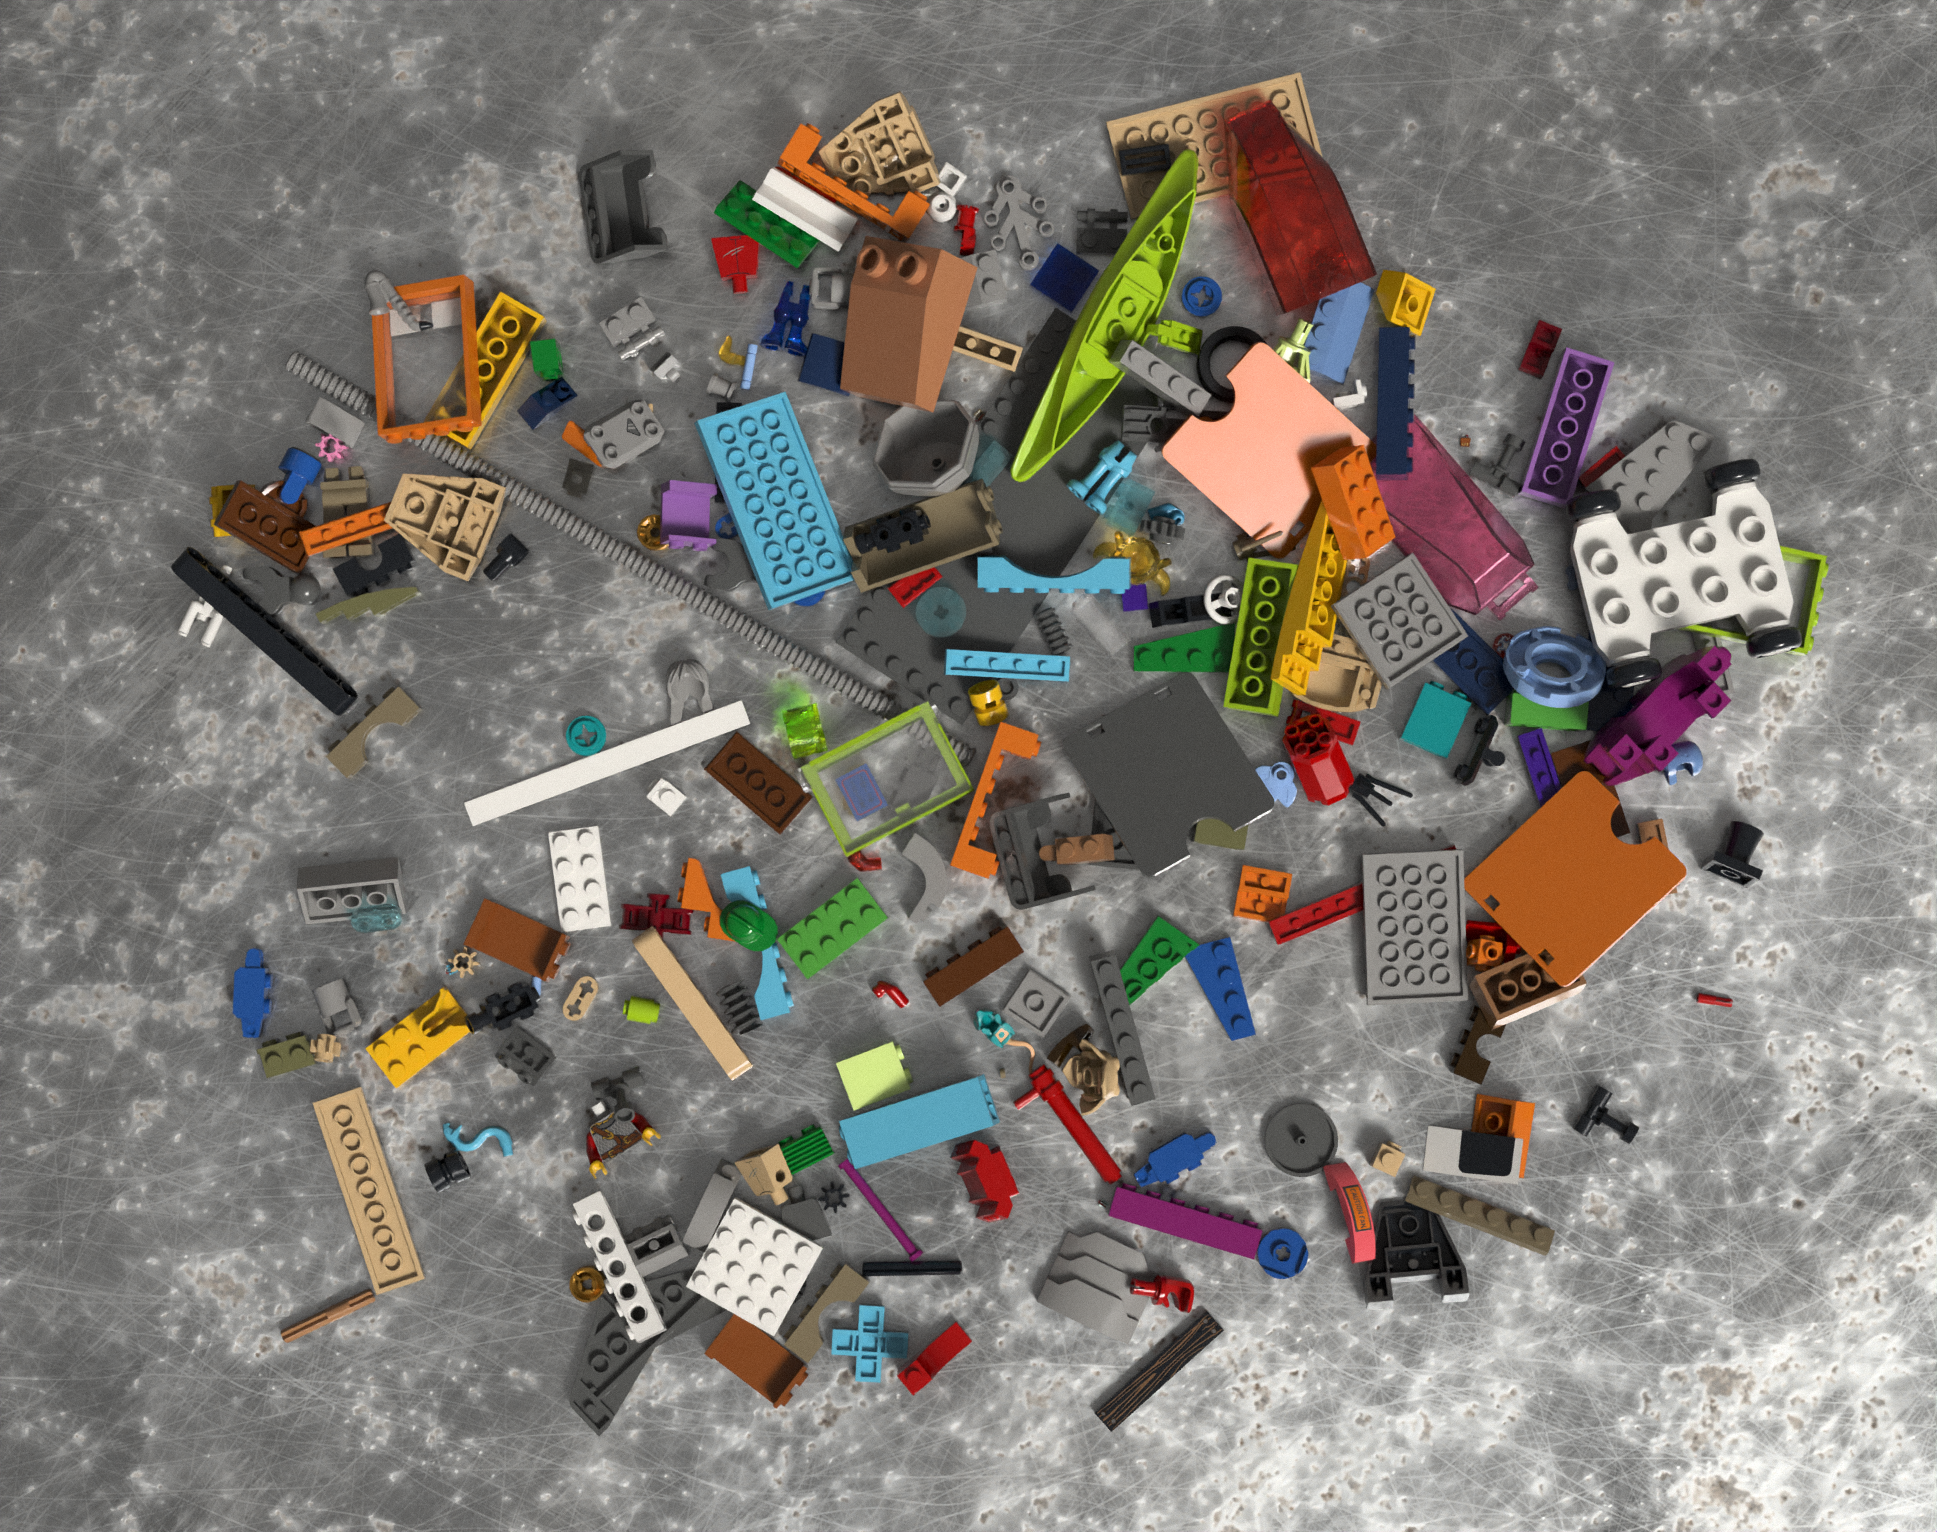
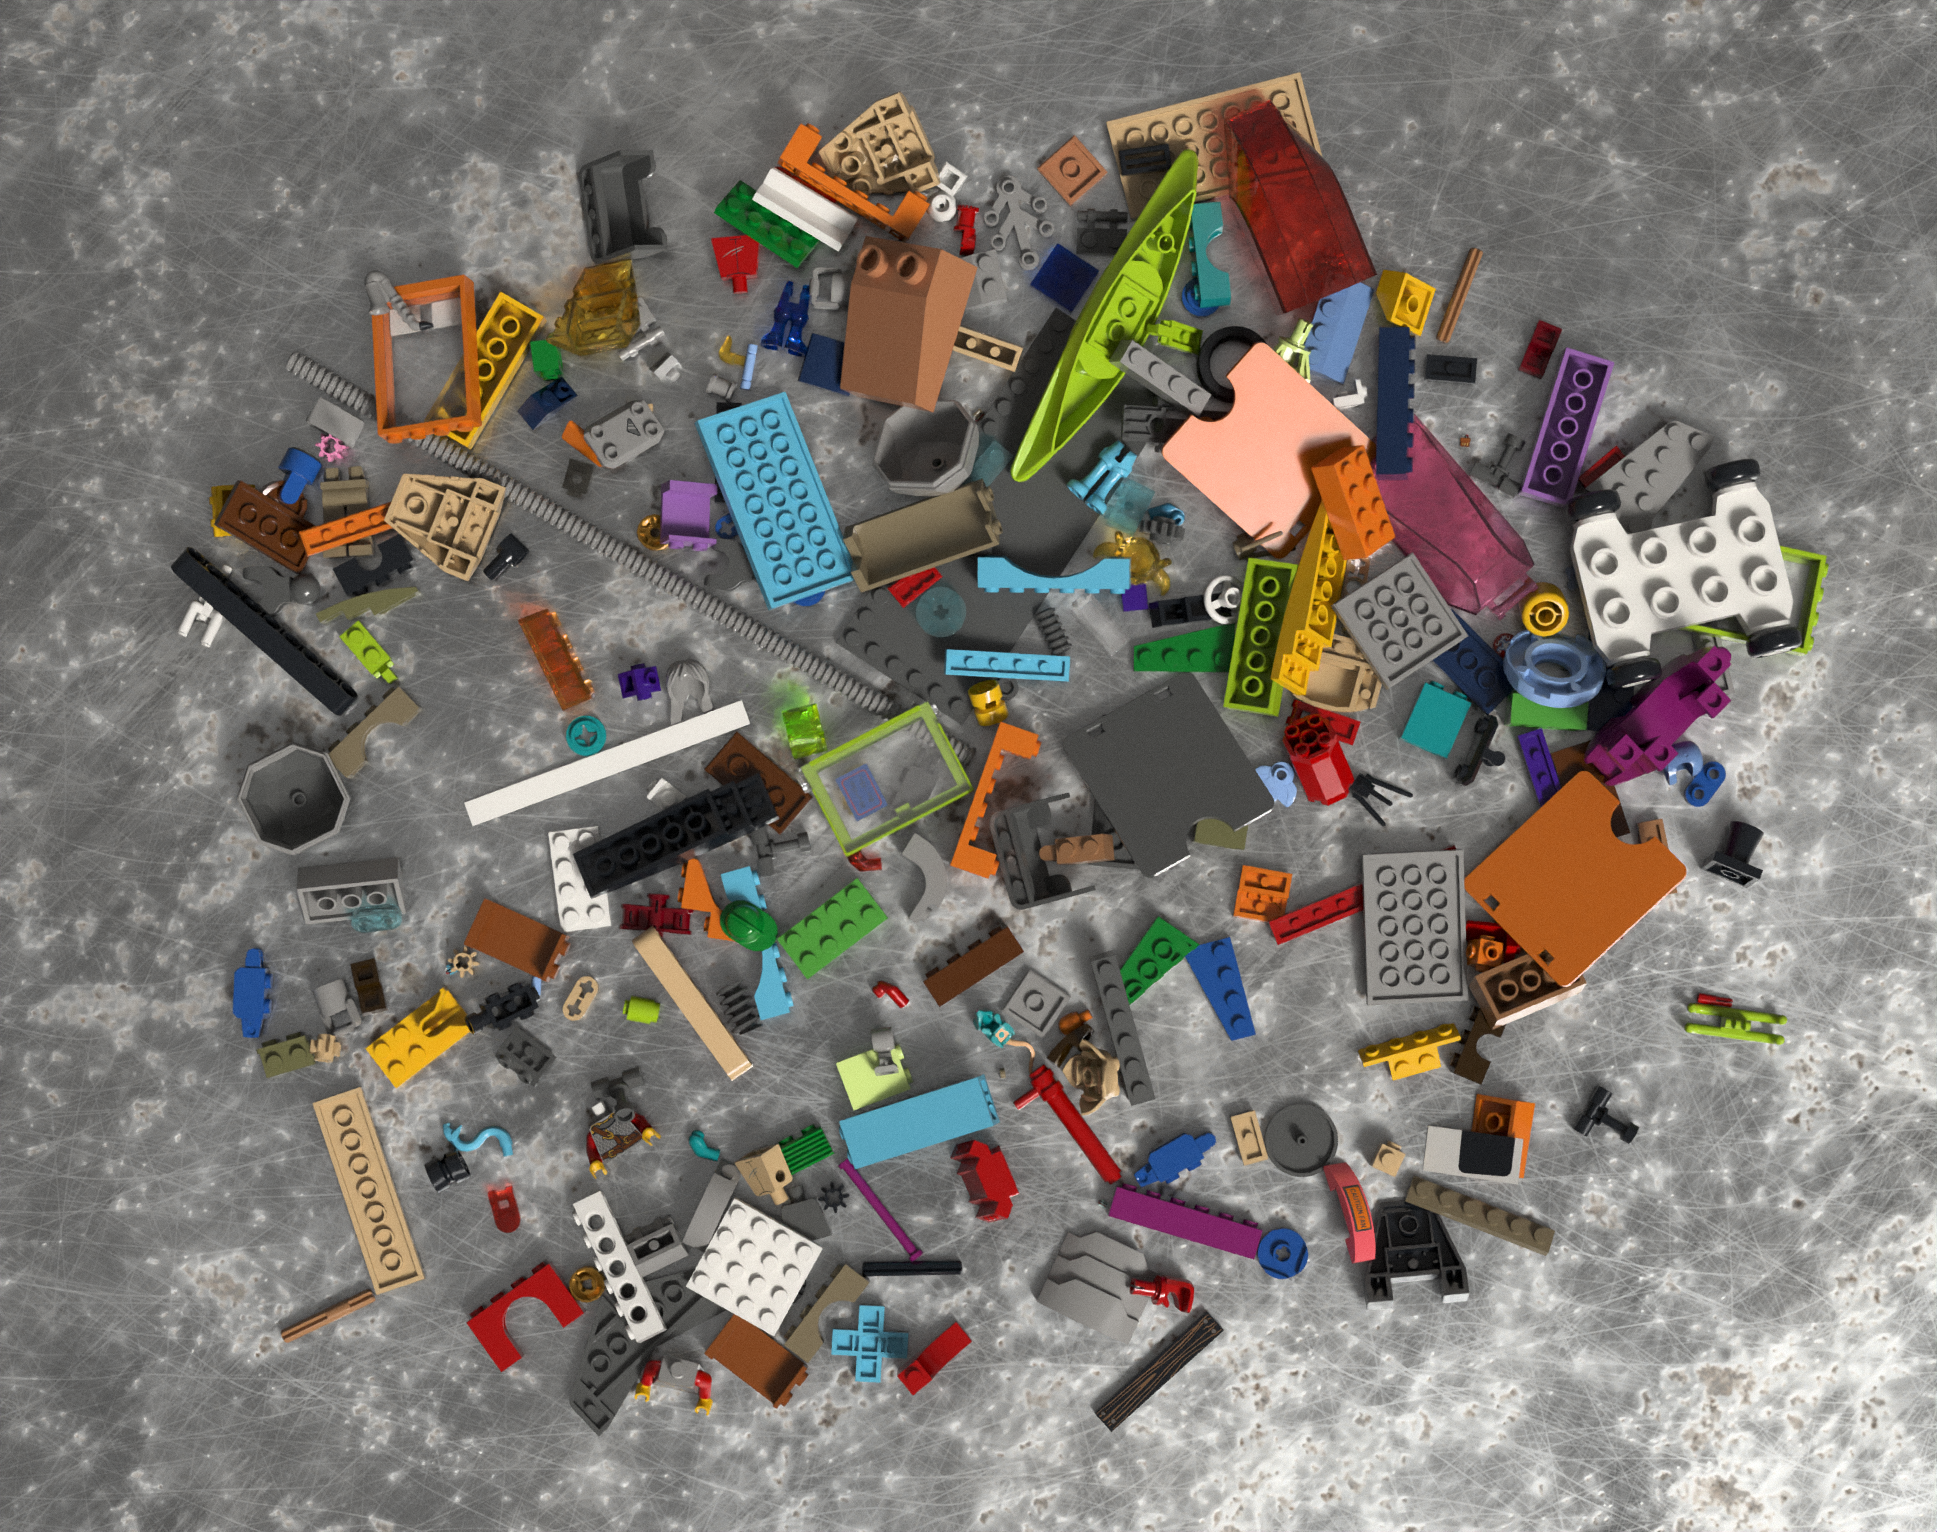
(271, 793): none -> dark grey rock
(369, 652): none -> lime hinge
(369, 987): none -> dark brown slope
(490, 1323): none -> red arch
(507, 1218): none -> clear red plate
(556, 659): none -> clear orange slope
(601, 312): none -> clear yellow wedge
(639, 682): none -> dark purple brick
(676, 835): none -> black slope
(677, 1375): none -> torso
(700, 1148): none -> teal arm
(767, 849): none -> dark grey bar
(884, 1043): none -> light grey leg
(896, 530): black brick -> none
(1072, 170): none -> nougat tile
(1073, 1021): none -> orange cylinder
(1213, 284): none -> teal arch
(1249, 1137): none -> tan plate
(1411, 1053): none -> yellow bracket
(1450, 369): none -> black plate
(1459, 295): none -> medium nougat axle
(1544, 610): none -> yellow head
(1705, 783): none -> blue plate
(1735, 1023): none -> lime piece

